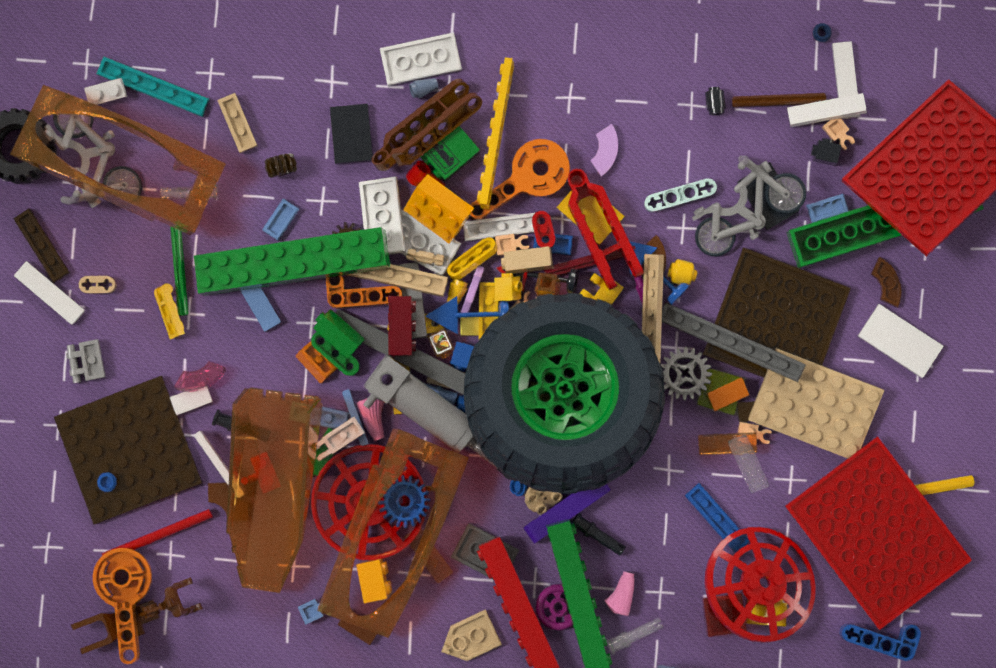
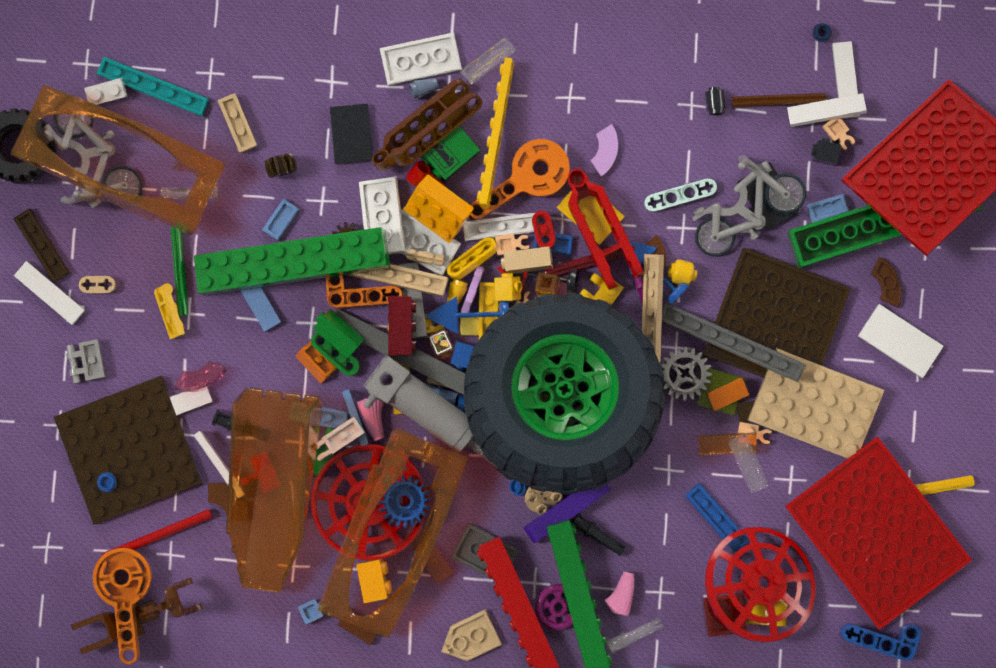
(488, 61): none -> clear plate

